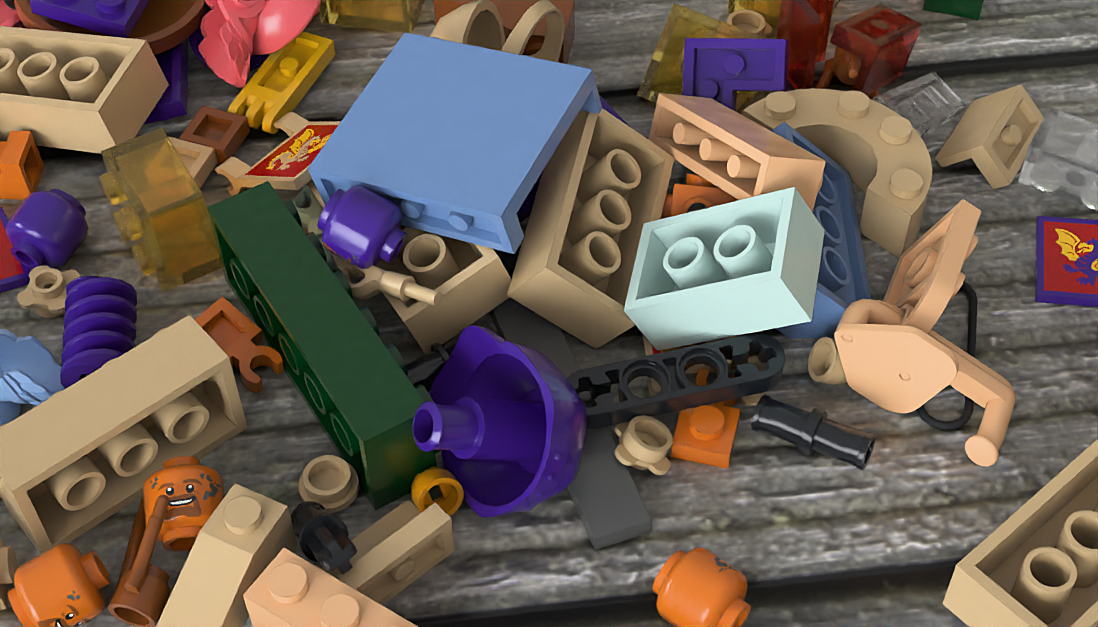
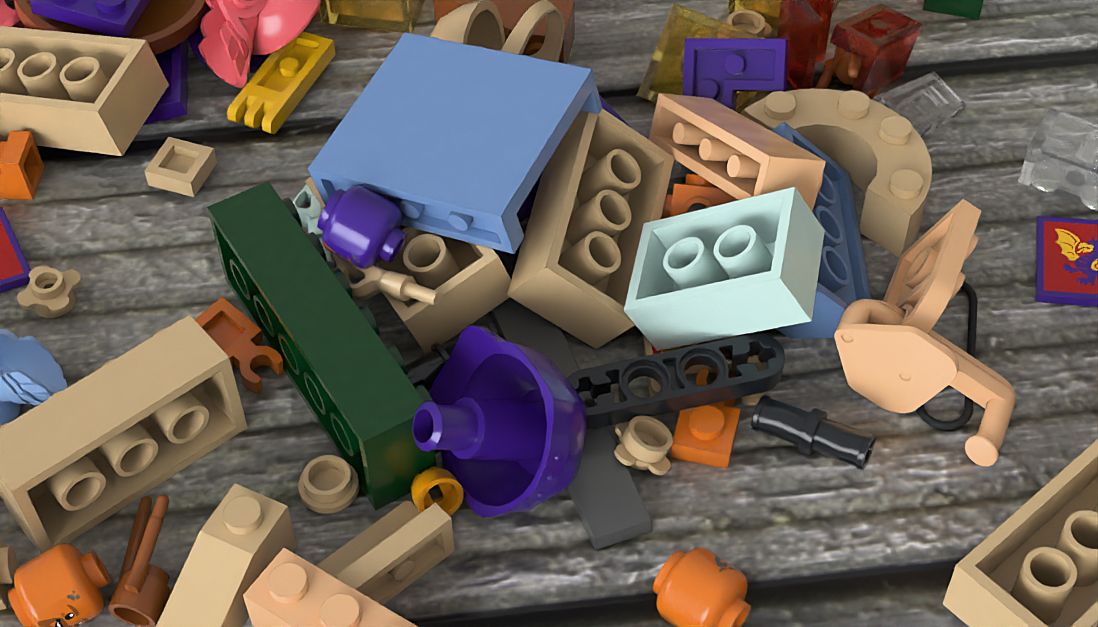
(47, 229): dark purple head -> none
(96, 325): dark purple piece -> none
(160, 210): clear yellow brick -> none
(193, 497): orange head -> none
(217, 130): dark orange plate -> none
(286, 164): flag -> none
(323, 537): black axle -> none
(825, 363): tan hinge -> none
(994, 135): tan panel -> none

